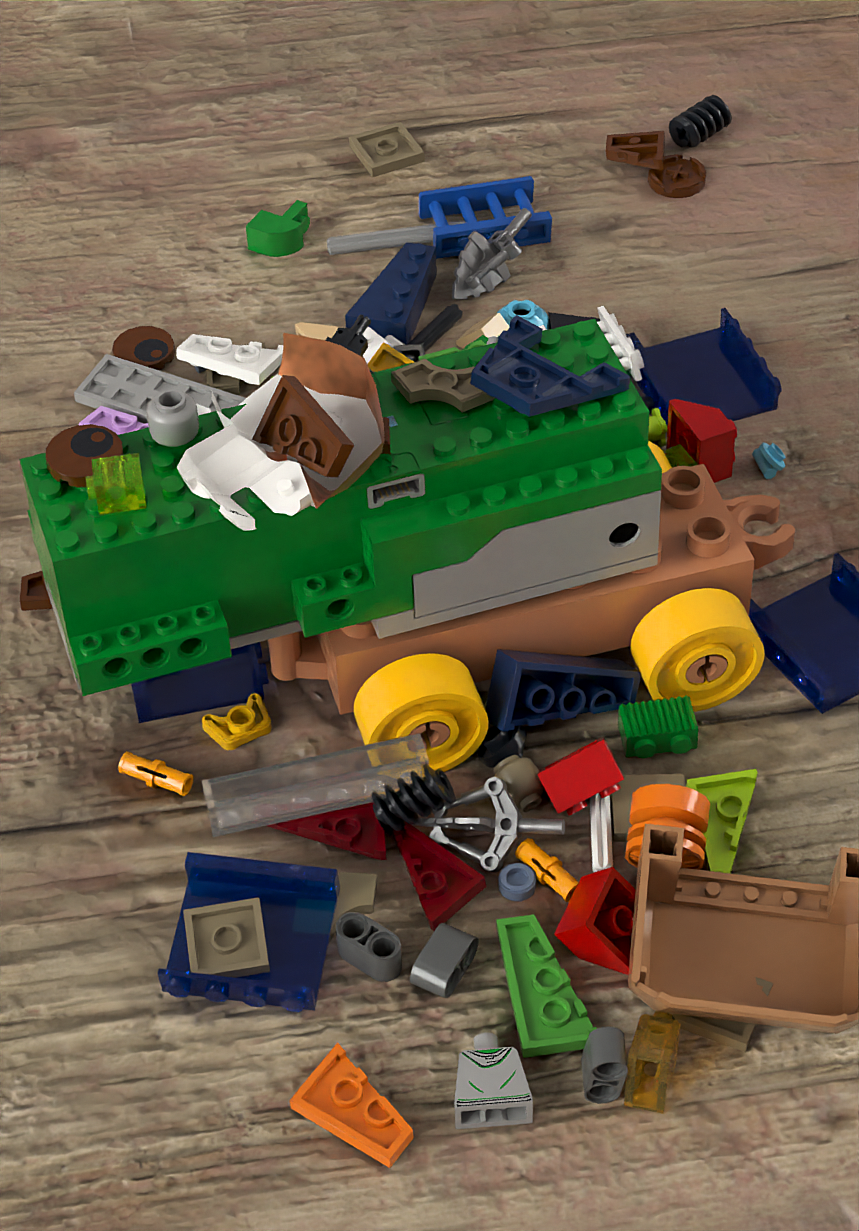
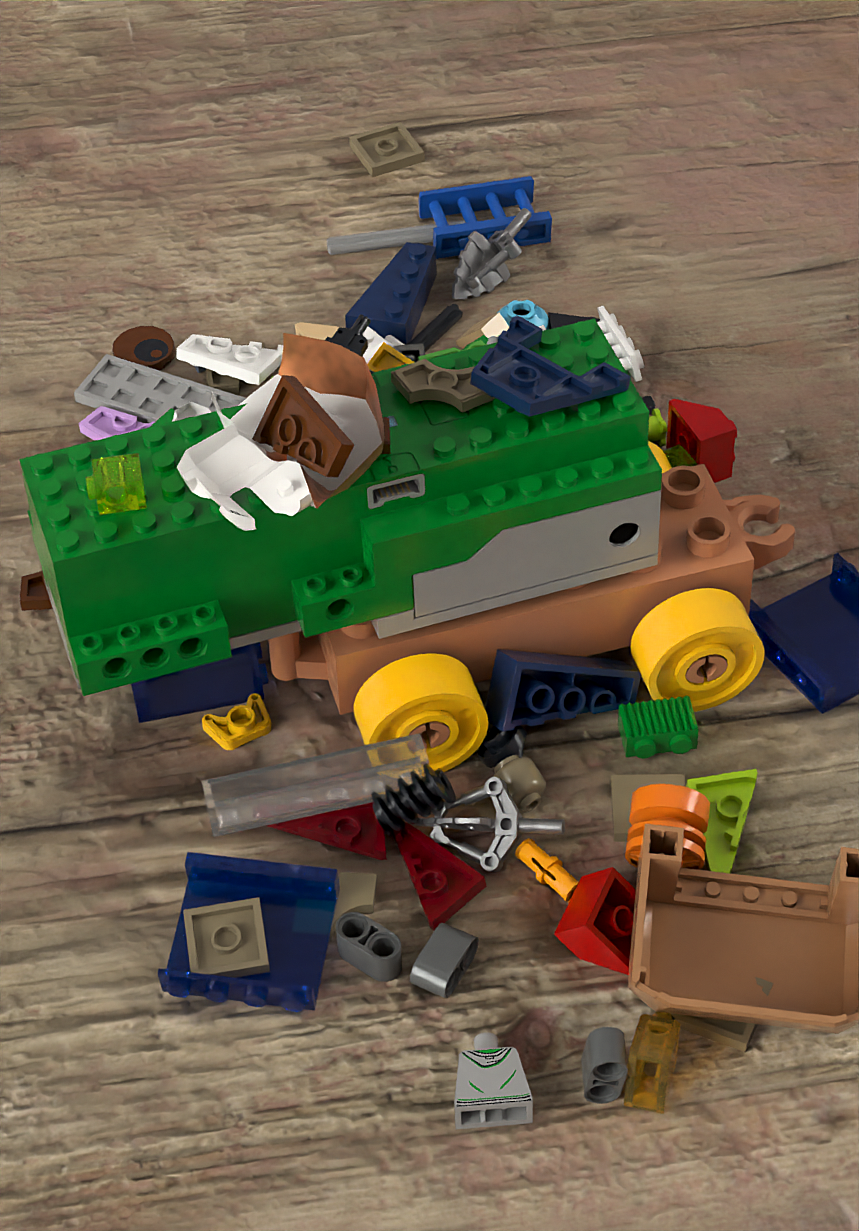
(72, 450): reddish brown tile -> none
(136, 765): light orange pin -> none
(172, 418): light grey head -> none
(278, 234): green brick -> none
(351, 1109): orange wing -> none
(517, 882): sand blue tile -> none
(542, 999): bright green wing -> none
(581, 776): red slope -> none
(601, 833): white axle -> none
(637, 149): reddish brown wing -> none
(678, 178): reddish brown tile -> none
(700, 122): black piece -> none
(710, 370): clear blue panel -> none
(769, 459): medium azure plate -> none

